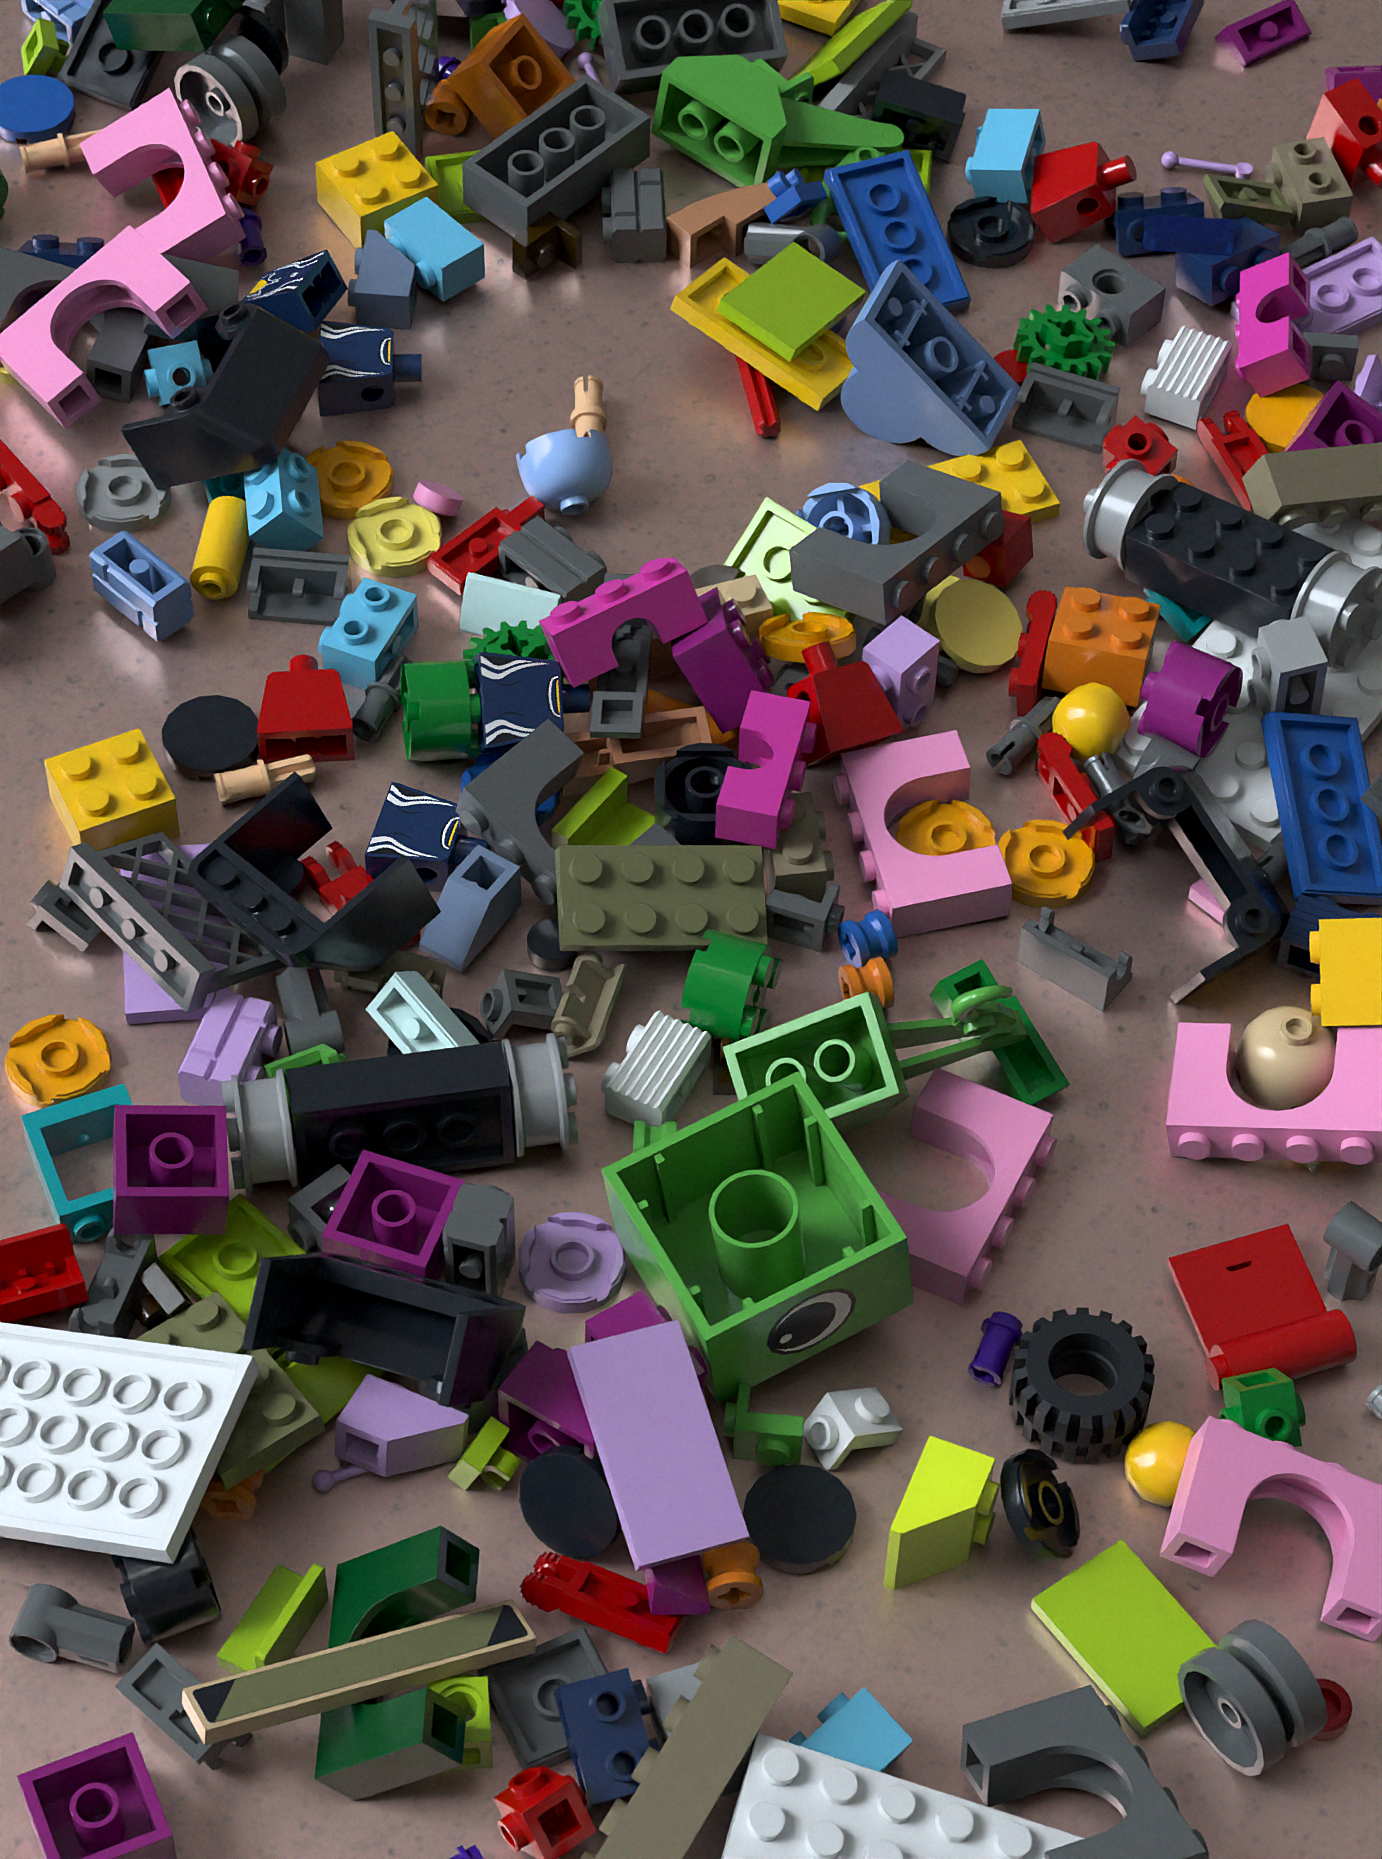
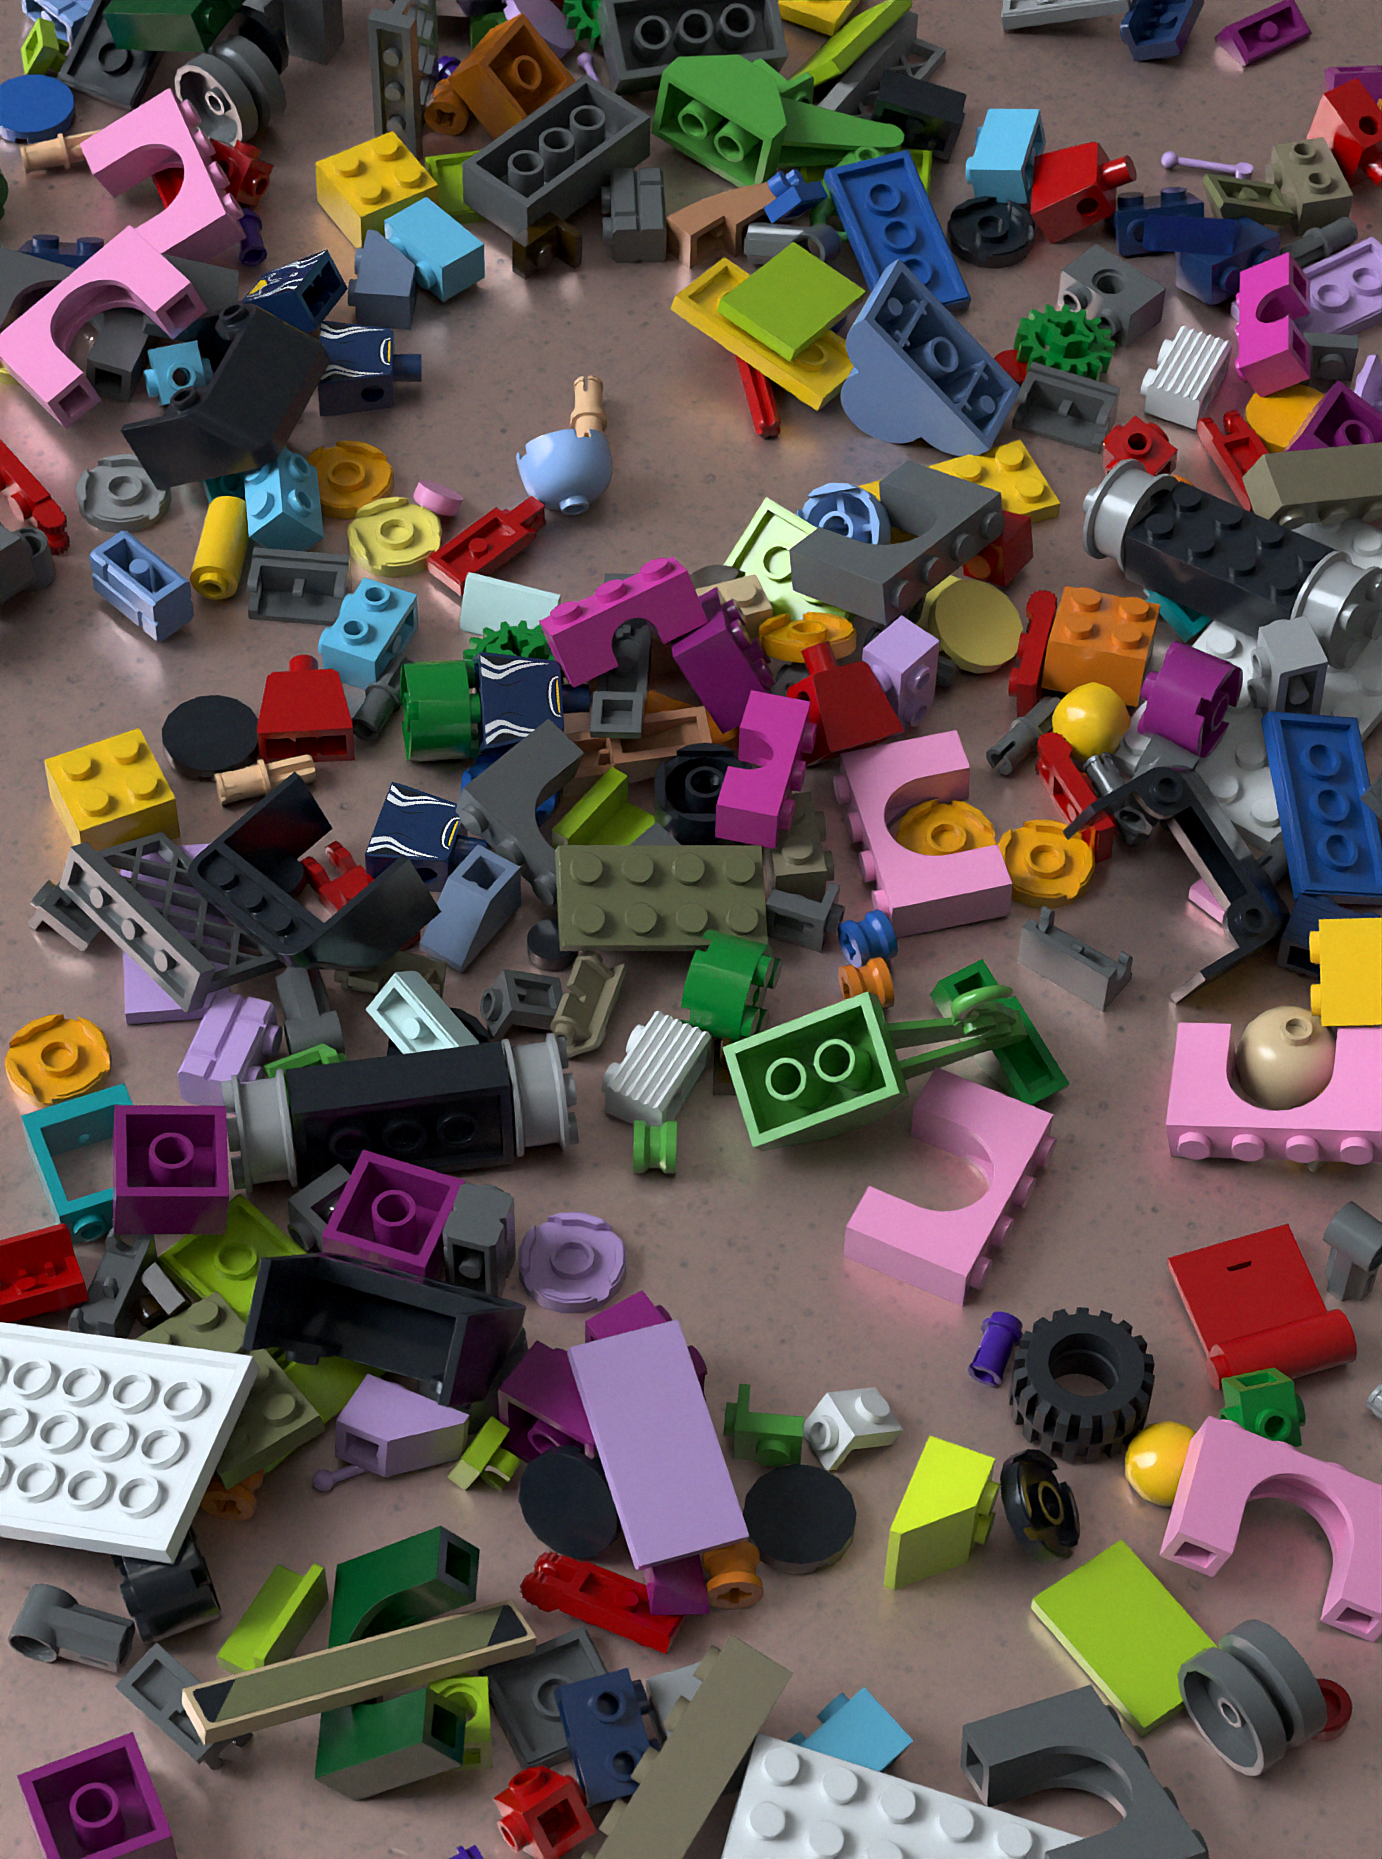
(550, 561): dark grey brick -> none
(760, 1235): bright green brick -> none

